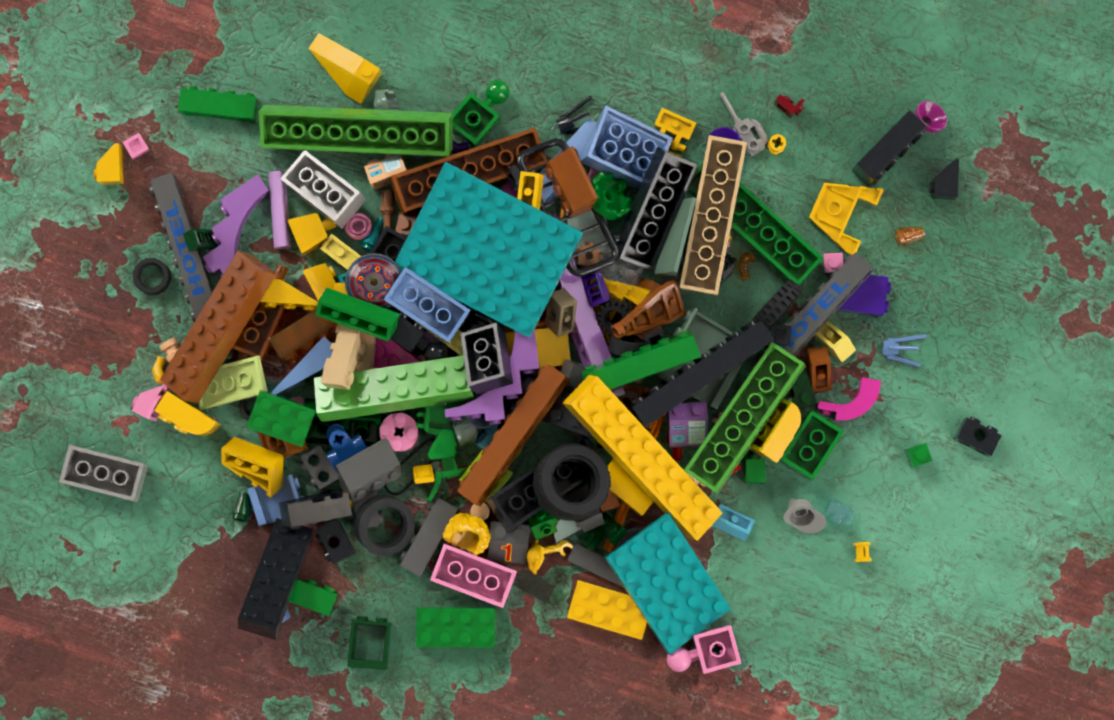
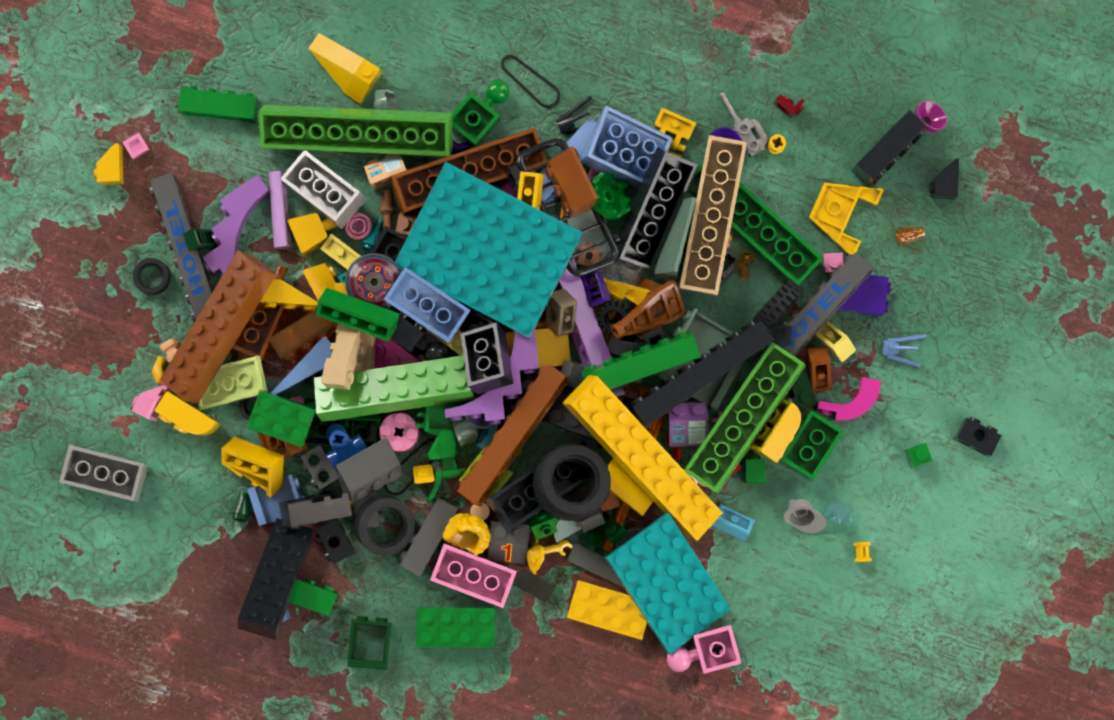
(544, 105): none -> black piece

